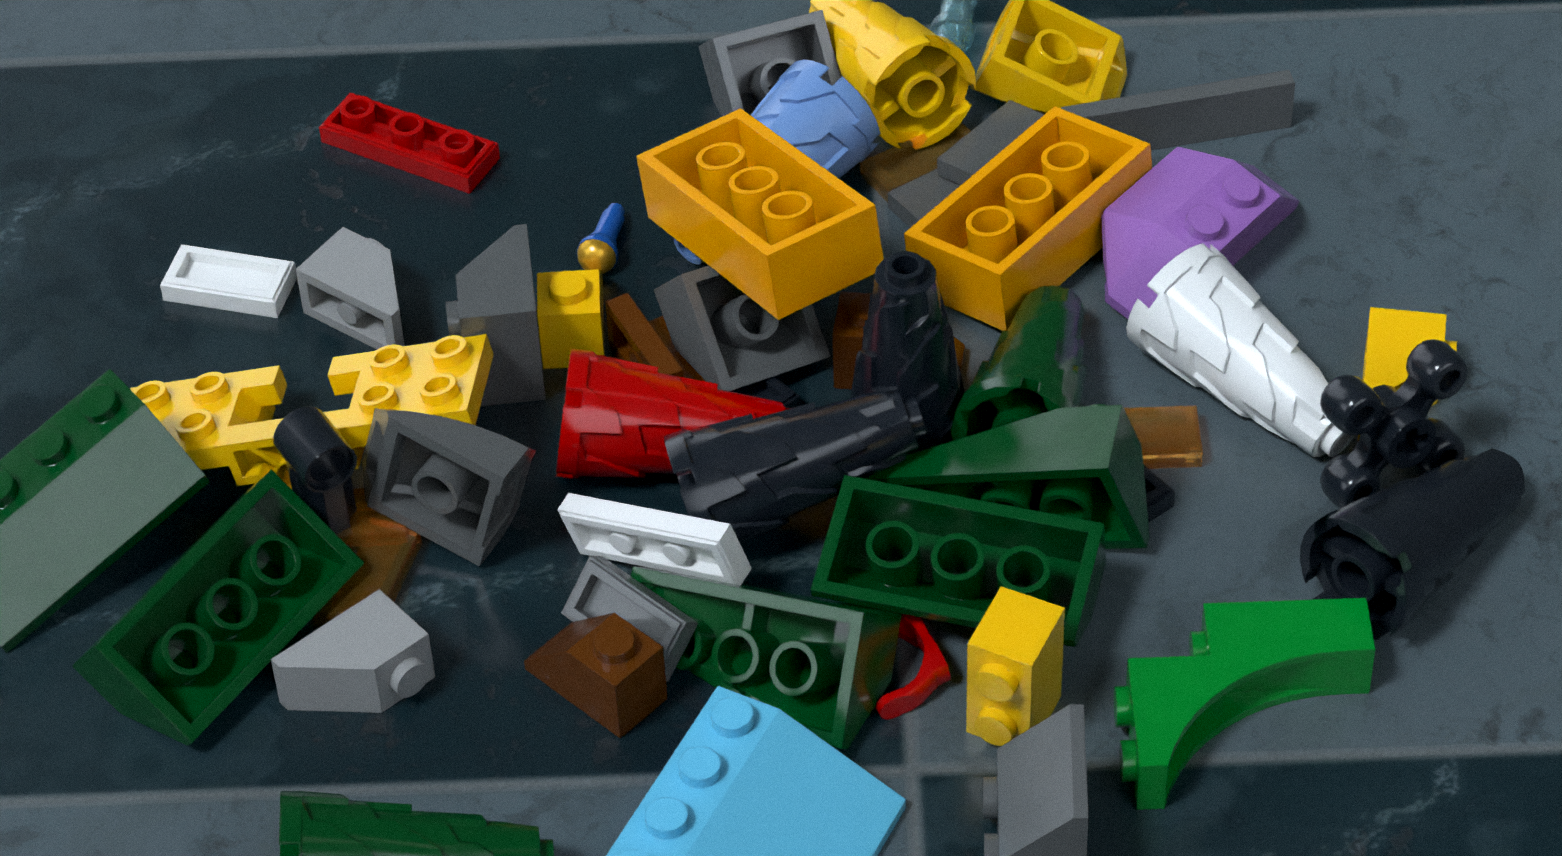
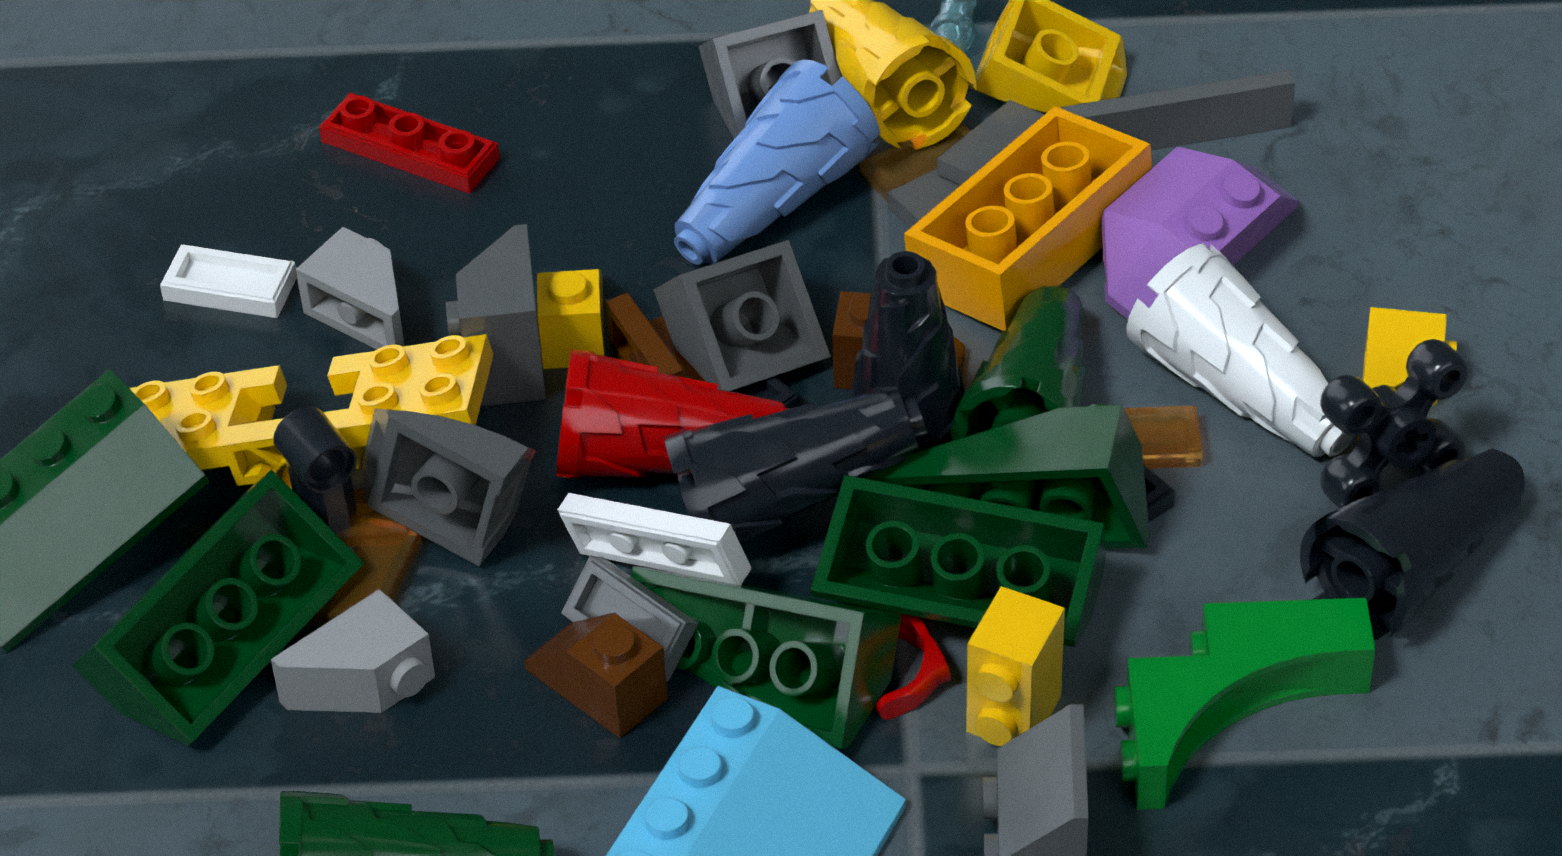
(600, 247): piece -> none
(761, 213): light orange brick -> none

